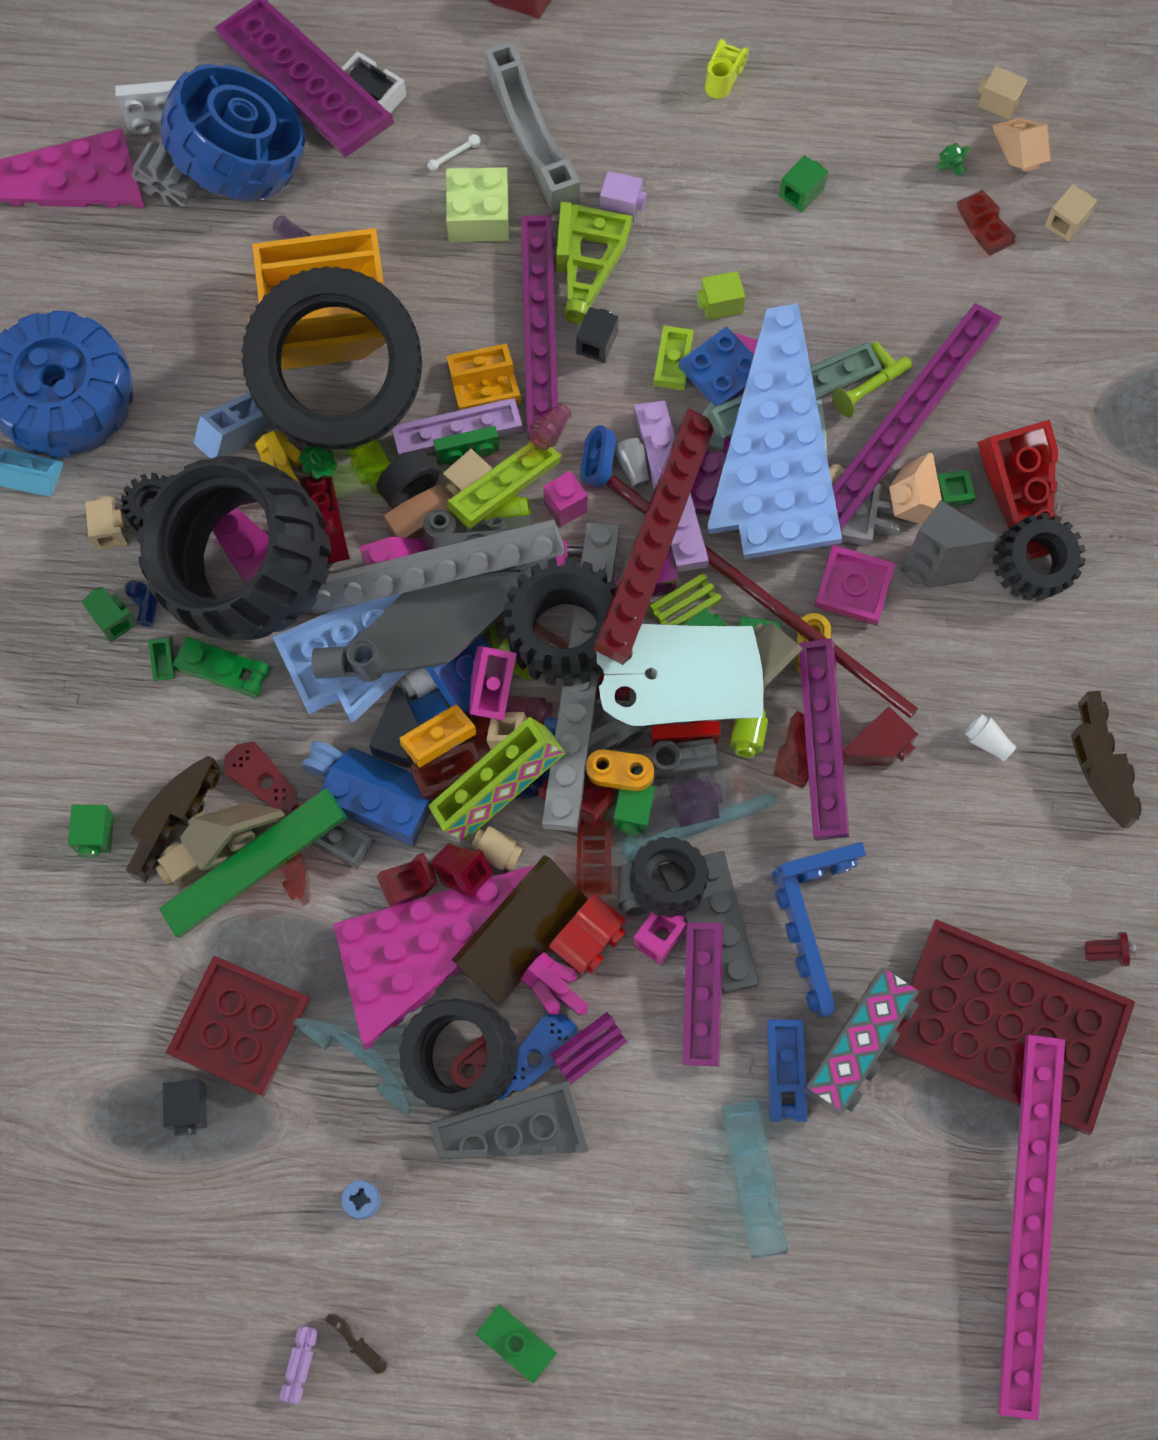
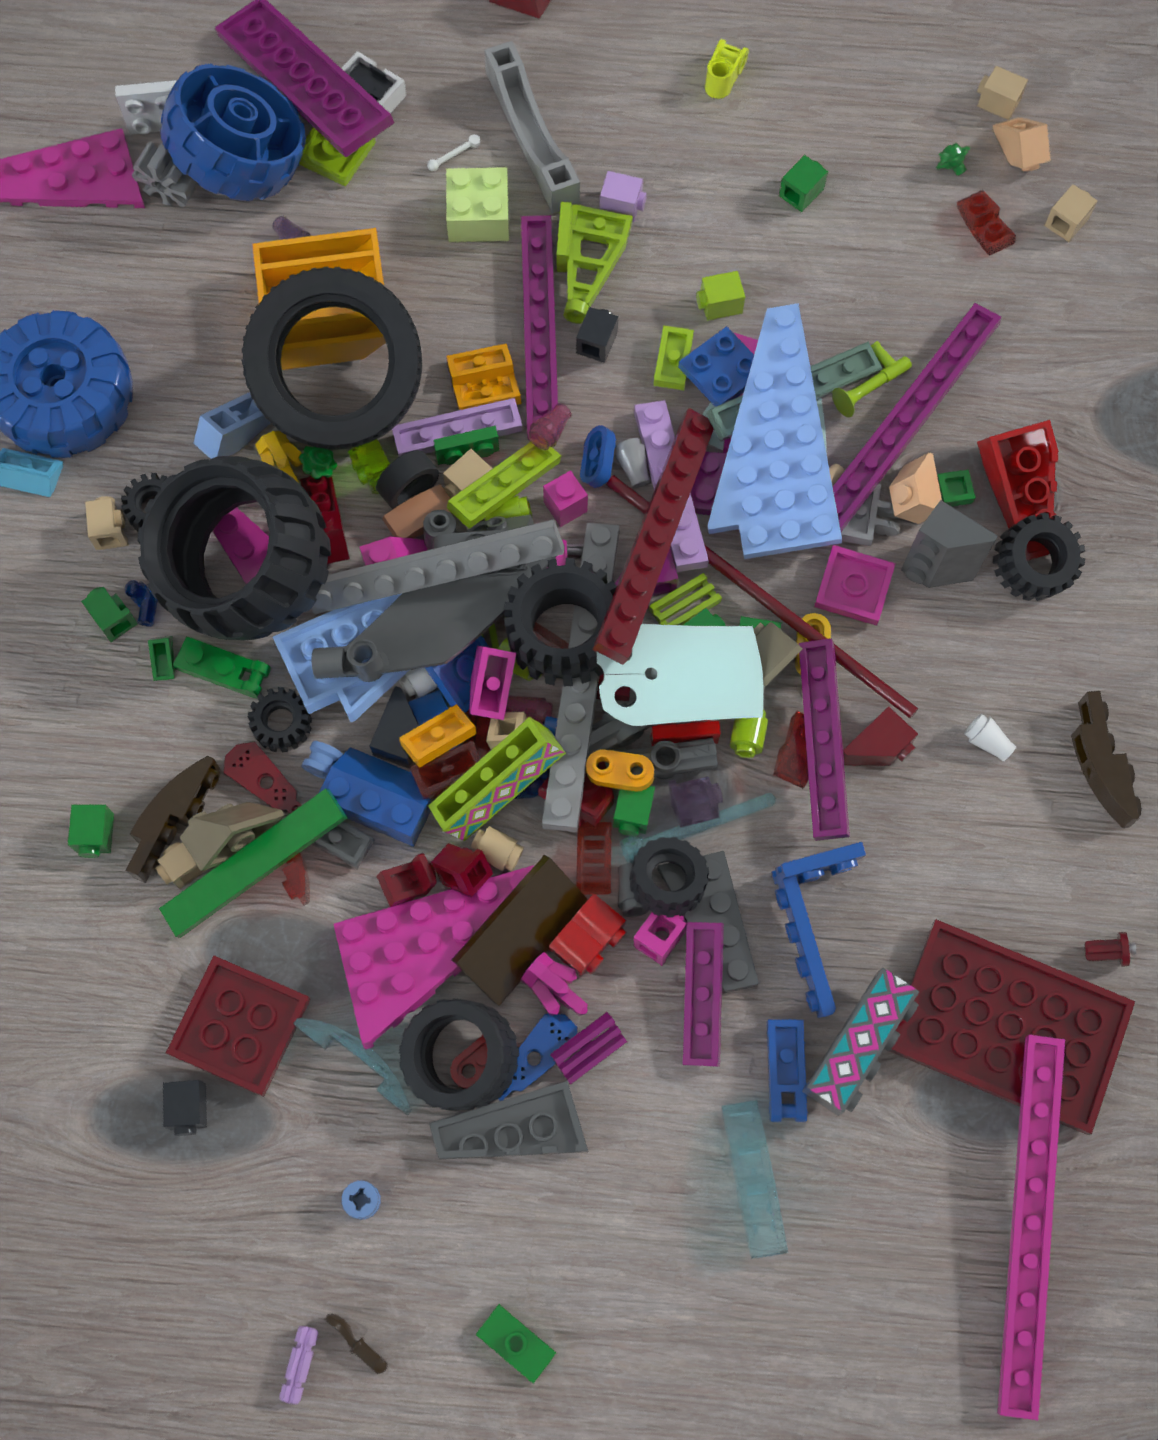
(279, 739): none -> black tyre
(327, 161): none -> lime tile

